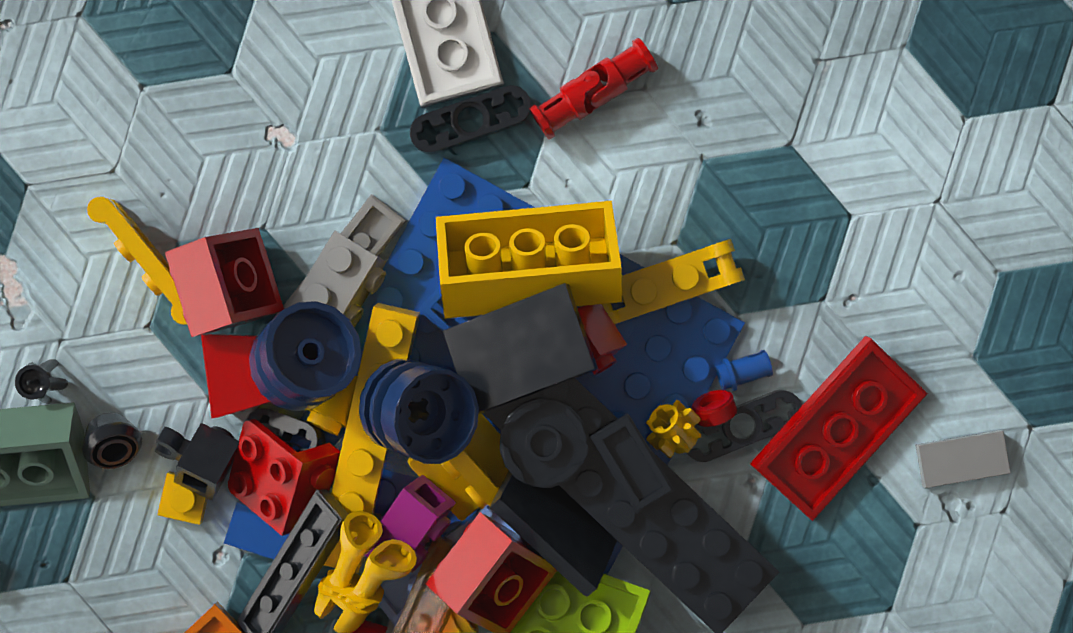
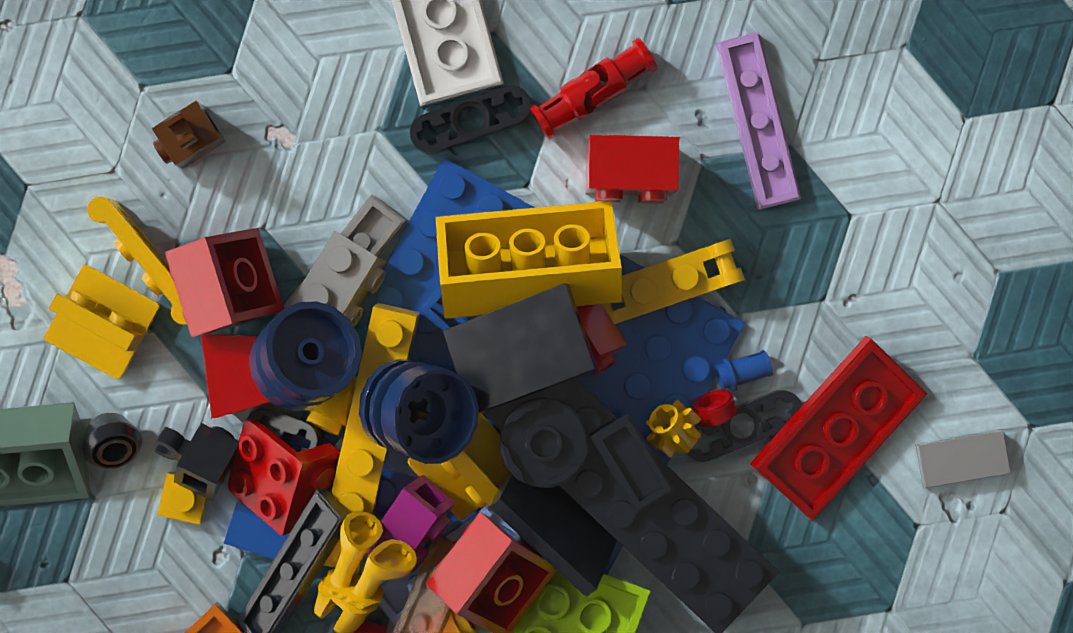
(35, 381): black piece -> none
(101, 321): none -> yellow bracket
(187, 136): none -> reddish brown brick
(632, 167): none -> red brick
(758, 120): none -> lavender tile

